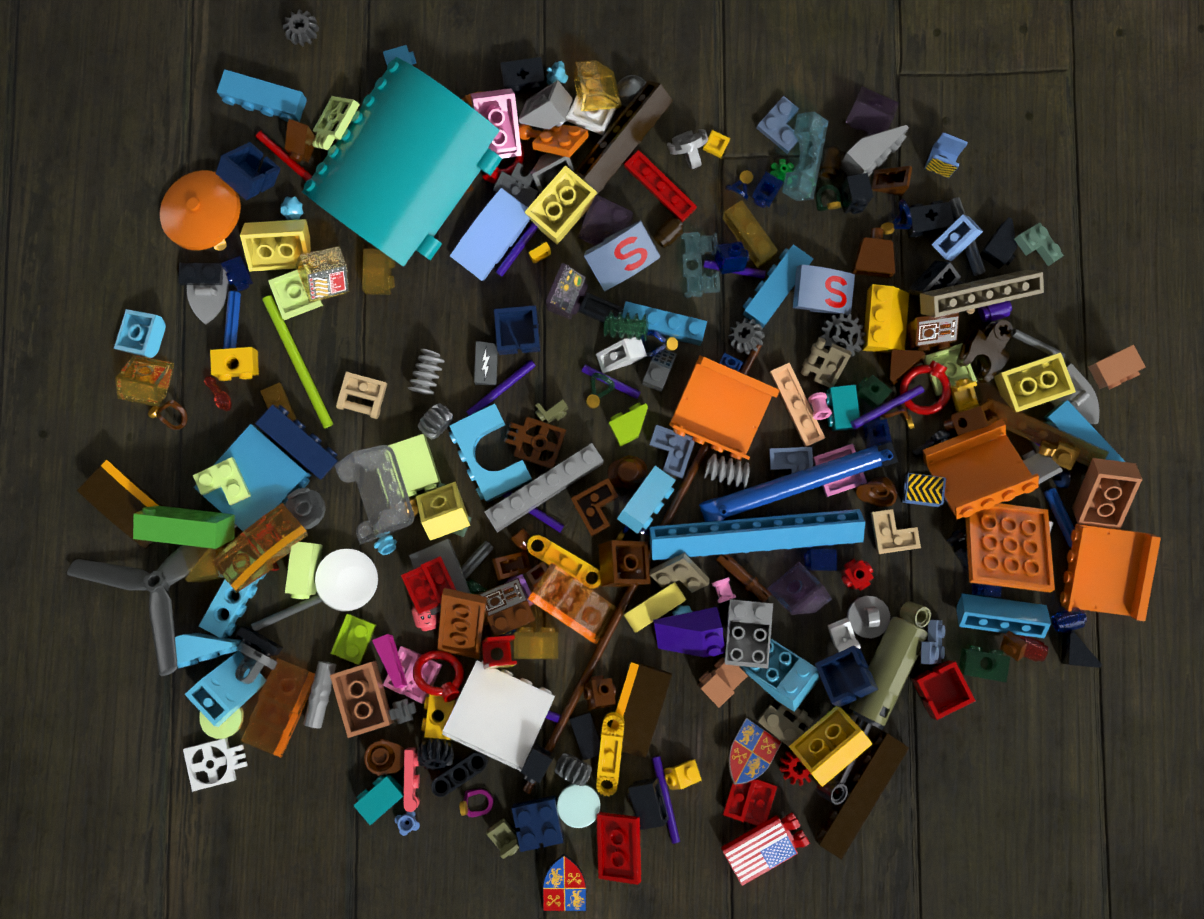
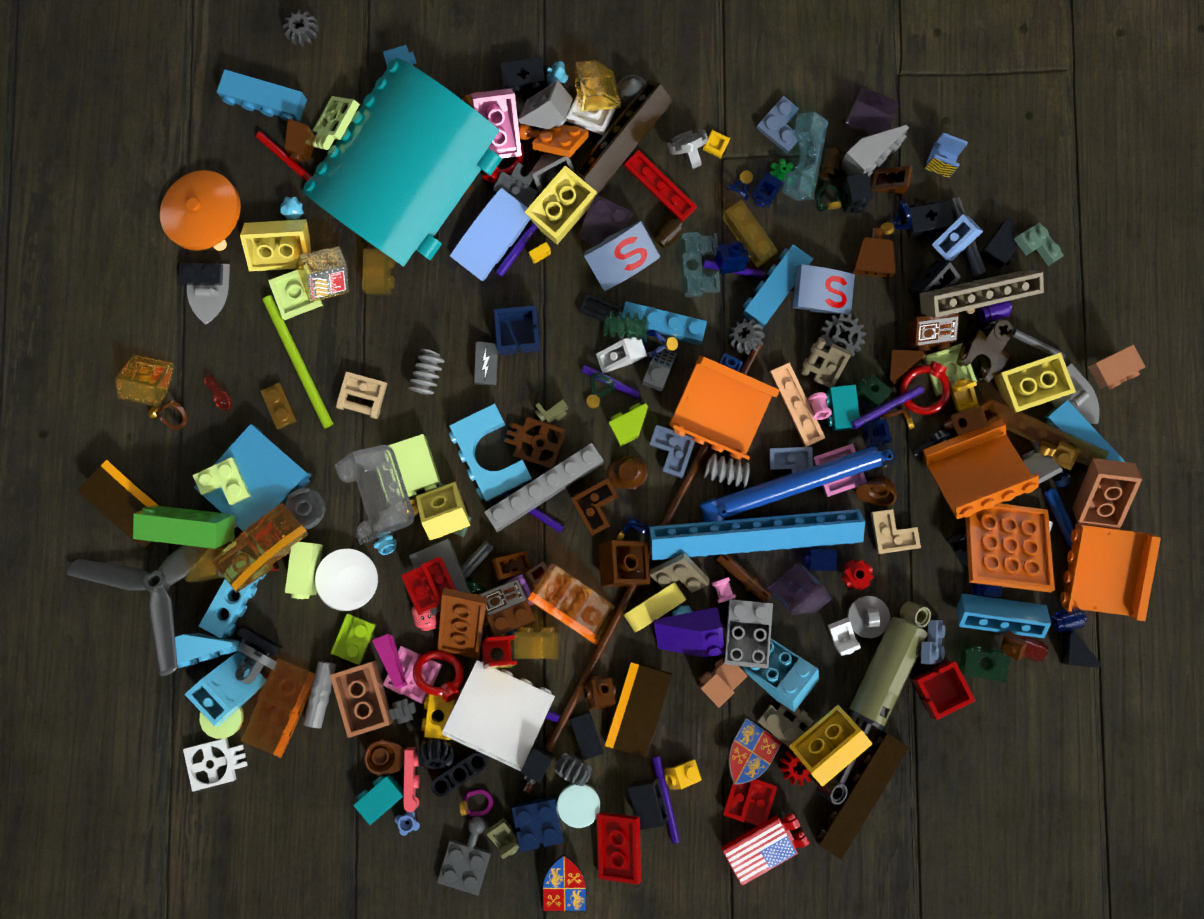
(140, 333): medium azure slope -> none
(222, 359): yellow brick -> none
(232, 318): blue axle -> none
(238, 273): clear blue brick -> none
(240, 170): dark blue piece -> none
(286, 612): dark grey piece -> none
(297, 441): dark blue brick -> none
(435, 421): flat silver gear -> none
(464, 863): none -> dark grey plate
(501, 388): dark purple piece -> none
(521, 539): reddish brown hose -> none
(564, 560): yellow plate -> none
(566, 292): clear purple slope -> none
(610, 754): yellow plate -> none
(647, 500): medium azure brick -> none
(846, 676): dark blue piece -> none
(885, 319): yellow slope -> none
(924, 490): piece -> none

